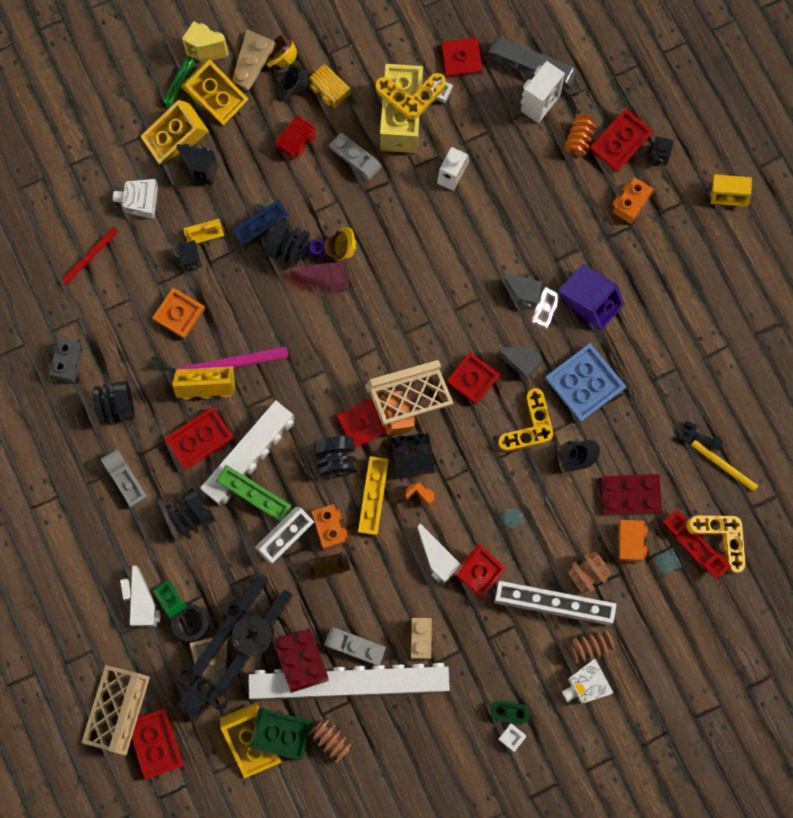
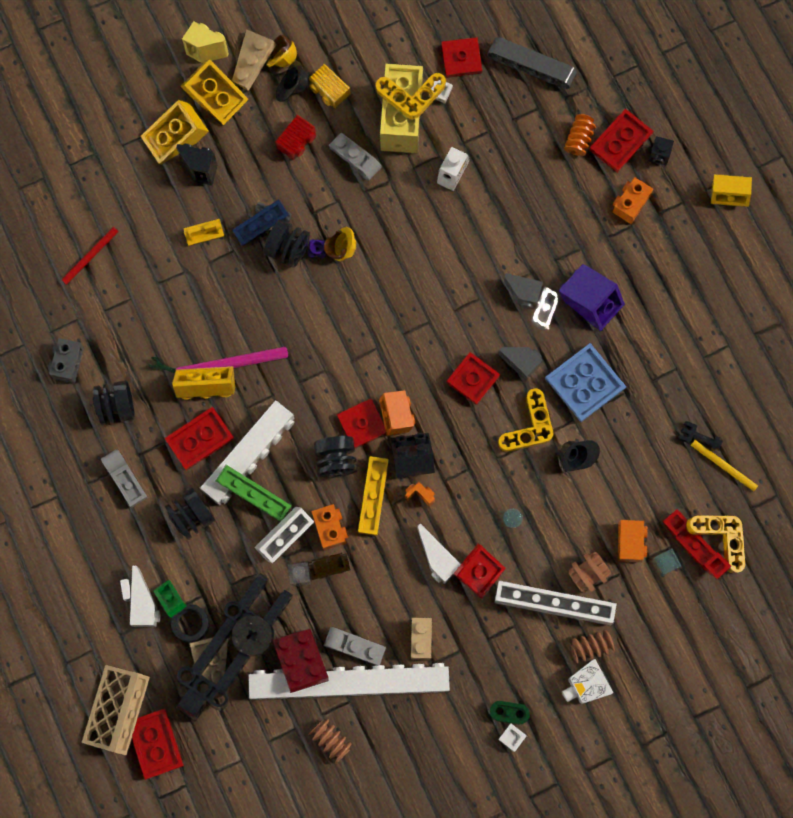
(138, 197): white torso -> none
(178, 313): orange plate -> none
(180, 78): green axle -> none
(188, 256): black brick -> none
(238, 731): yellow slope -> none
(280, 734): dark green plate -> none
(299, 574): none -> clear brick
(328, 276): clear pink slope -> none
(404, 377): tan fence -> none
(542, 91): white brick -> none
(631, 494): dark red plate -> none

